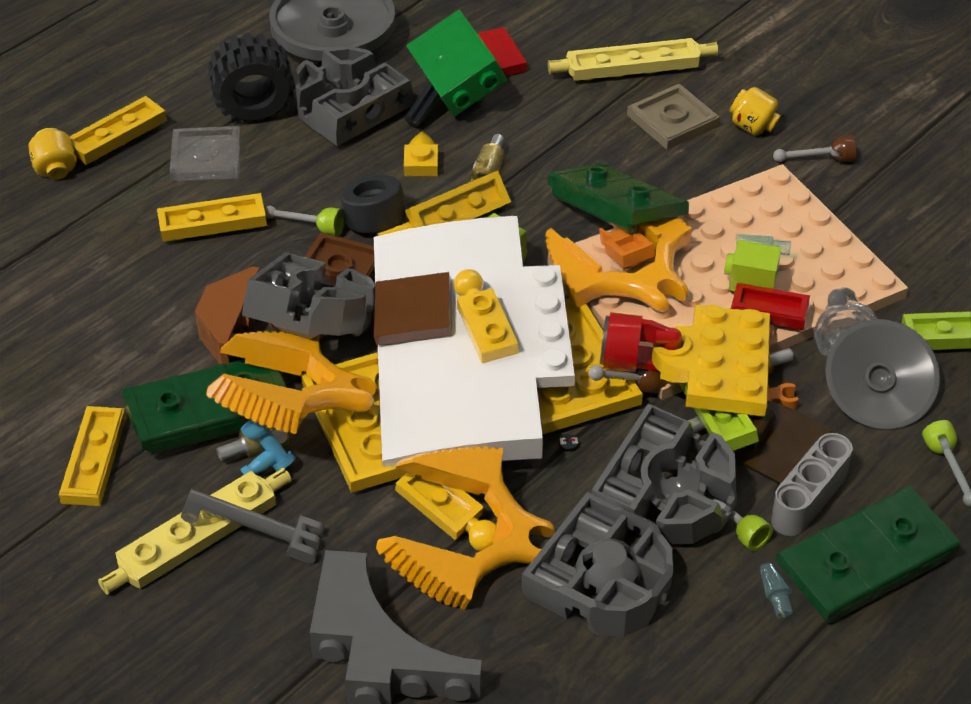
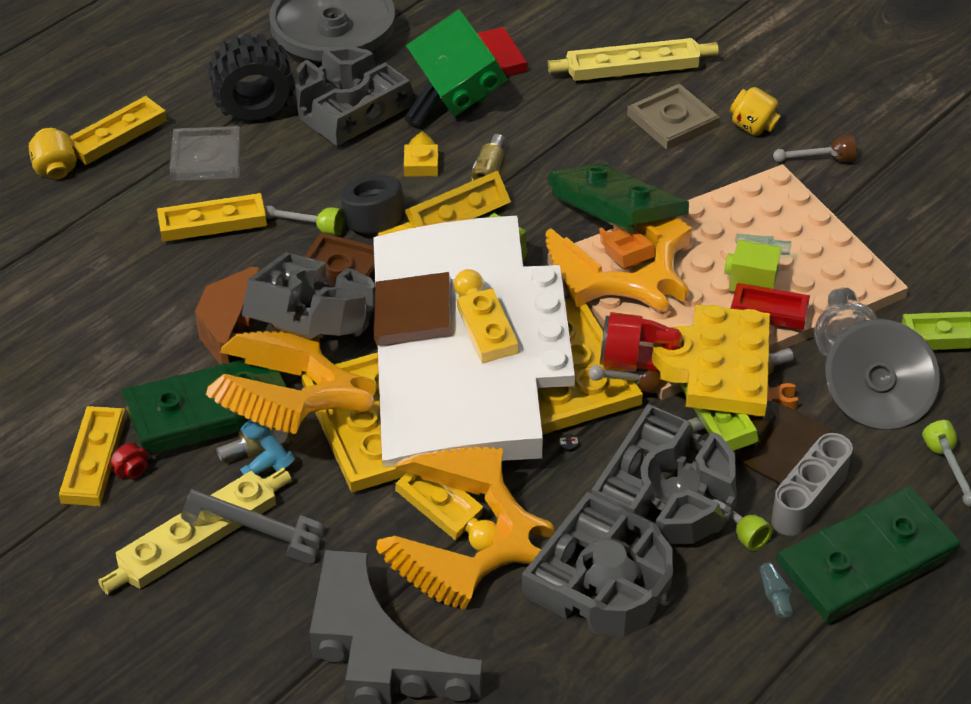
(129, 461): none -> red plate

